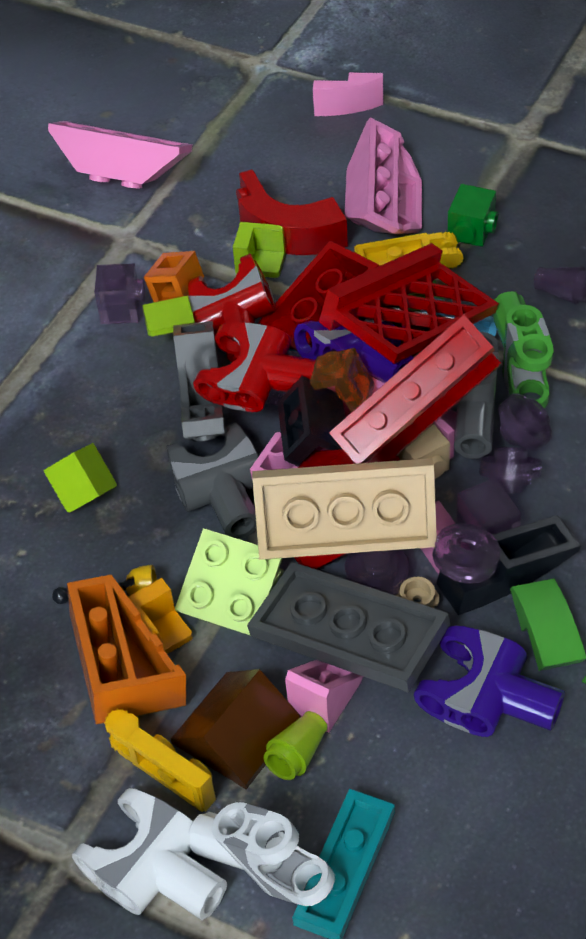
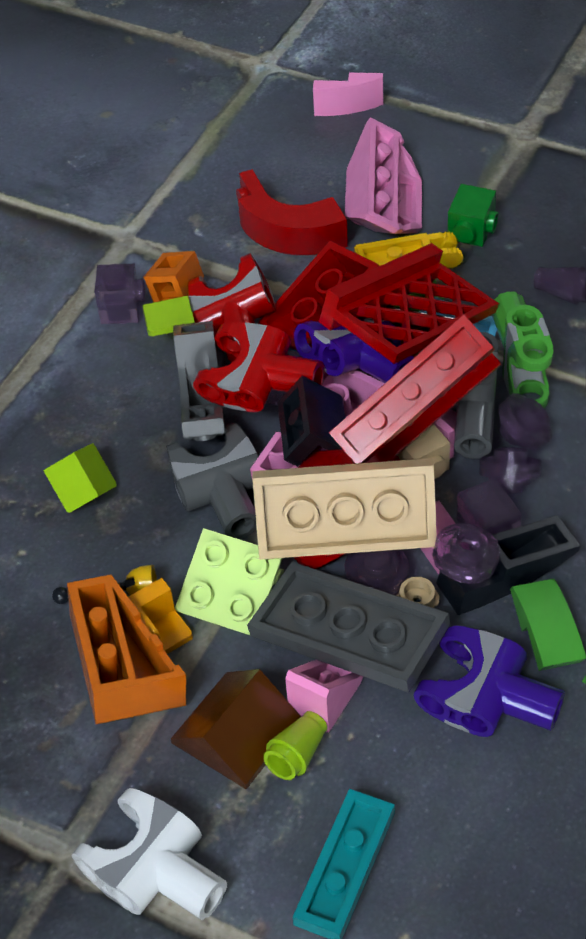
(116, 153): bright pink wedge -> none
(159, 760): yellow hinge -> none
(254, 842): white connector -> none
(265, 244): lime panel -> none
(345, 372): clear orange bracket -> none

